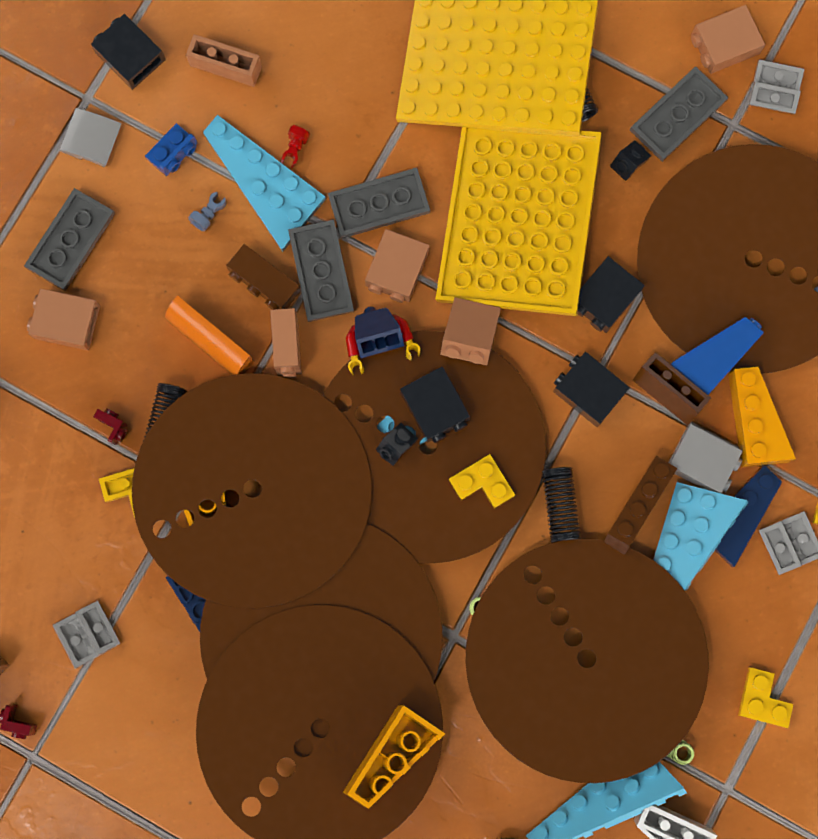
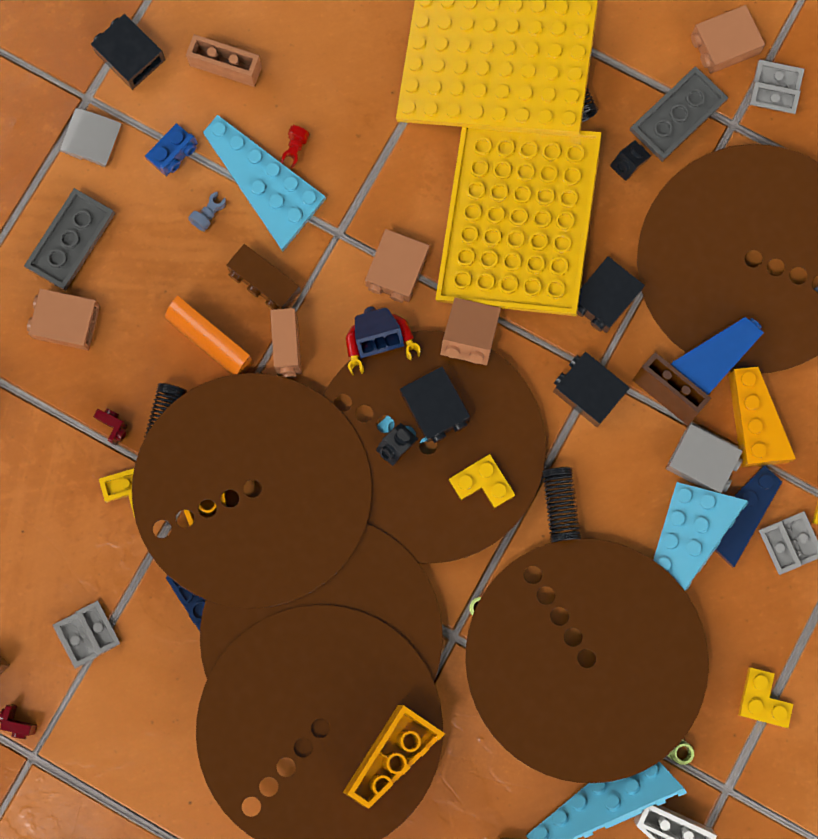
(321, 270): dark grey plate -> none
(379, 203): dark grey plate -> none
(640, 505): reddish brown brick -> none

